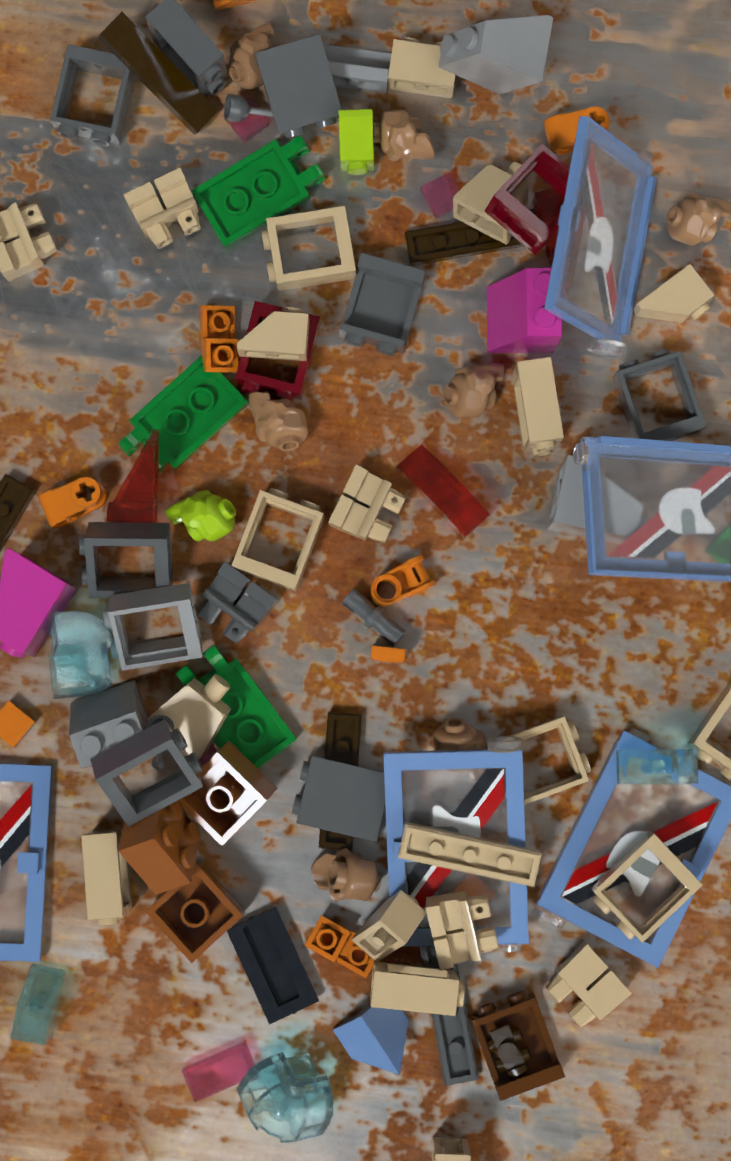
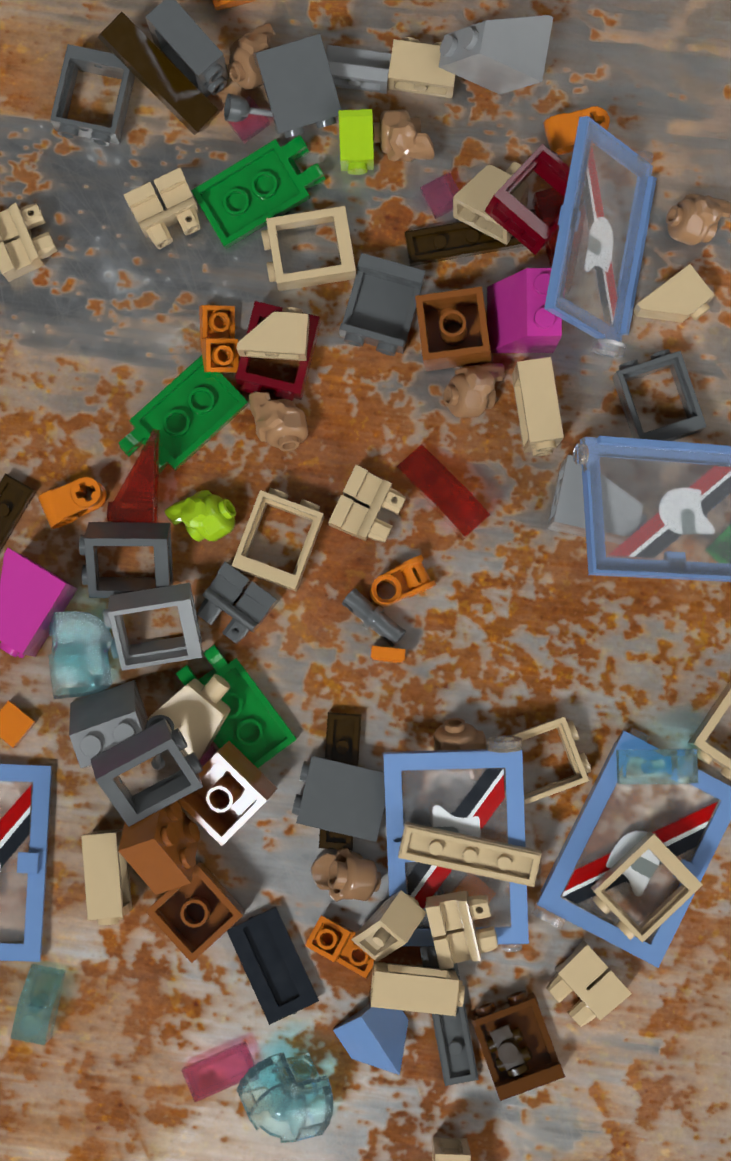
(453, 329): none -> dark orange brick

